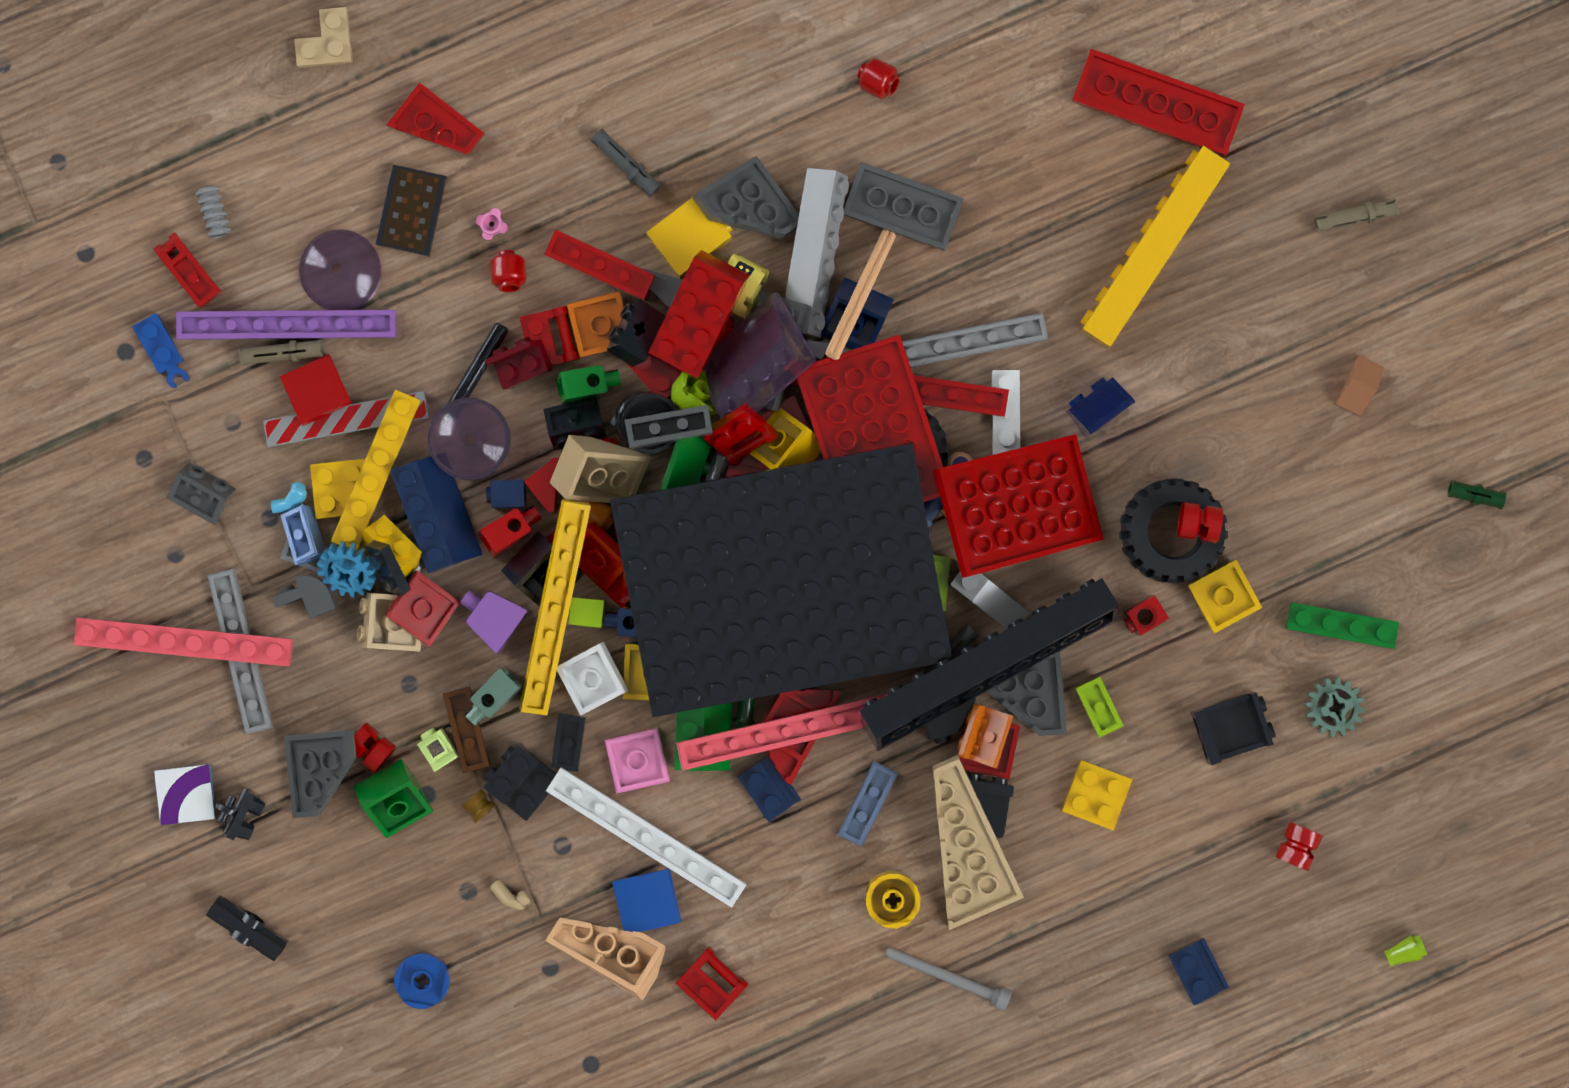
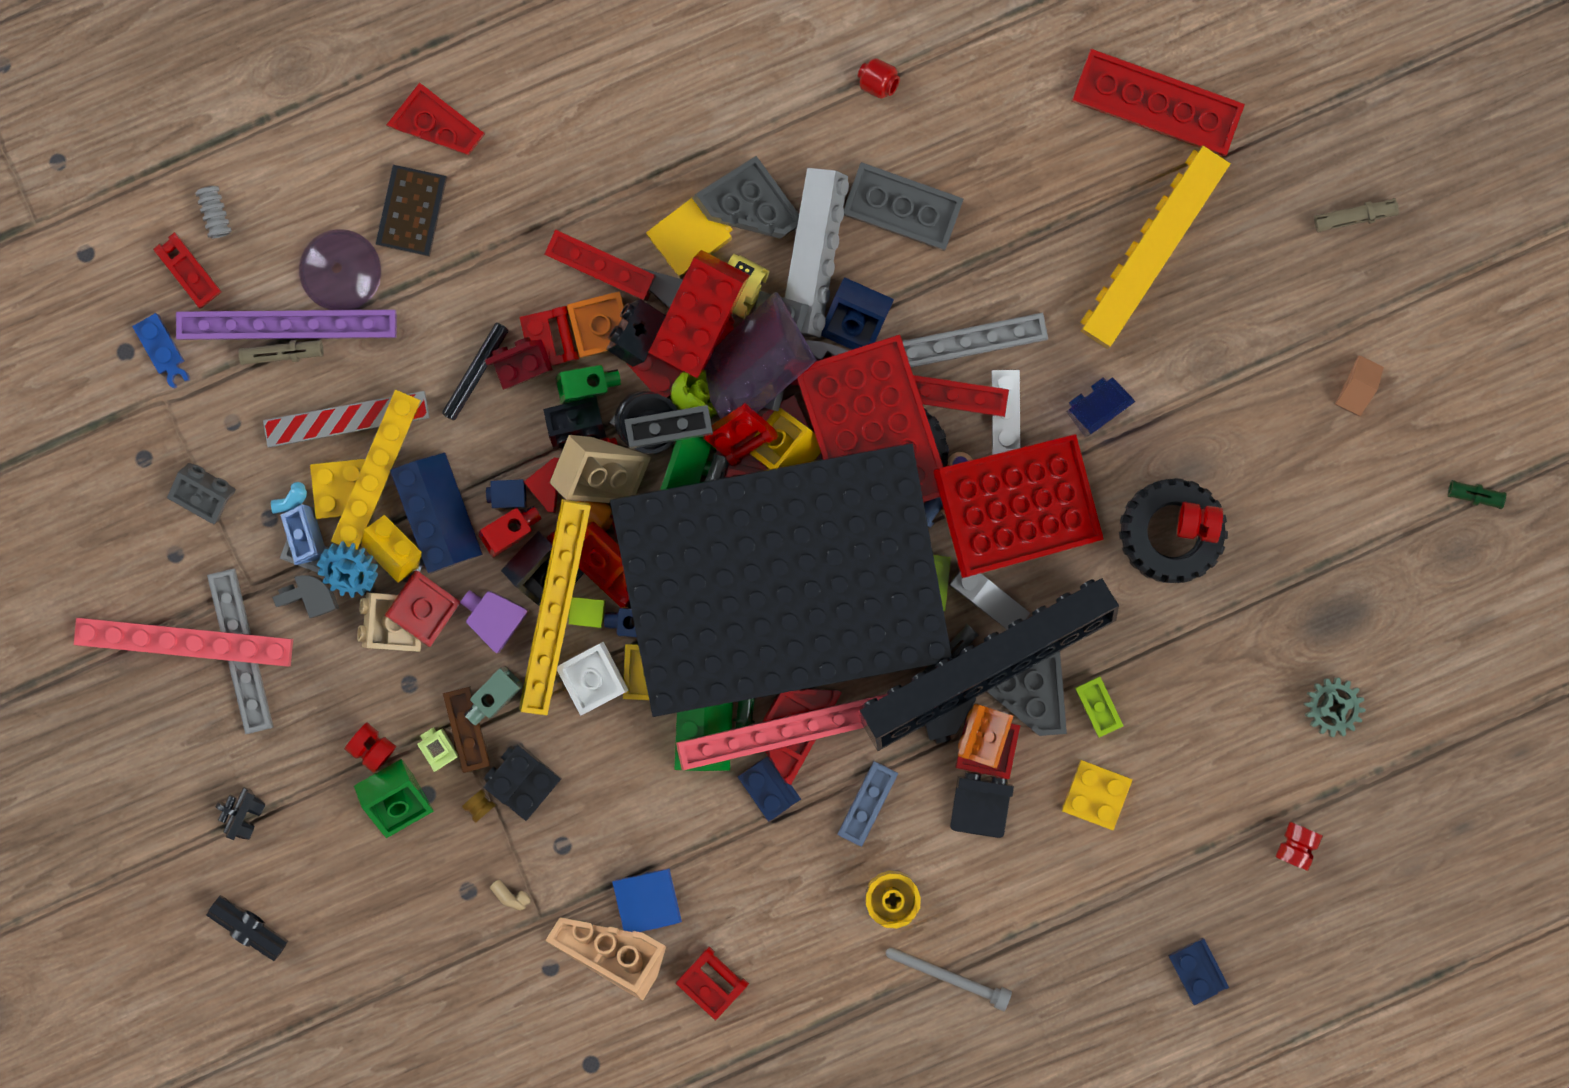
(185, 794): tile -> none
(315, 390): red tile -> none
(316, 768): dark grey plate -> none
(332, 47): tan plate -> none
(388, 568): black plate -> none
(409, 989): blue plate -> none
(449, 433): clear purple dish -> none
(492, 216): bright pink plate -> none
(508, 271): red head -> none
(568, 742): black plate -> none
(634, 171): dark grey pin -> none
(637, 760): bright pink tile -> none
(646, 837): white plate -> none
(860, 295): light nougat axle -> none
(972, 860): tan wing -> none
(1157, 613): red brick -> none
(1224, 596): yellow plate -> none
(1233, 727): black panel -> none
(1342, 625): green plate -> none
(1406, 951): lime cone -> none

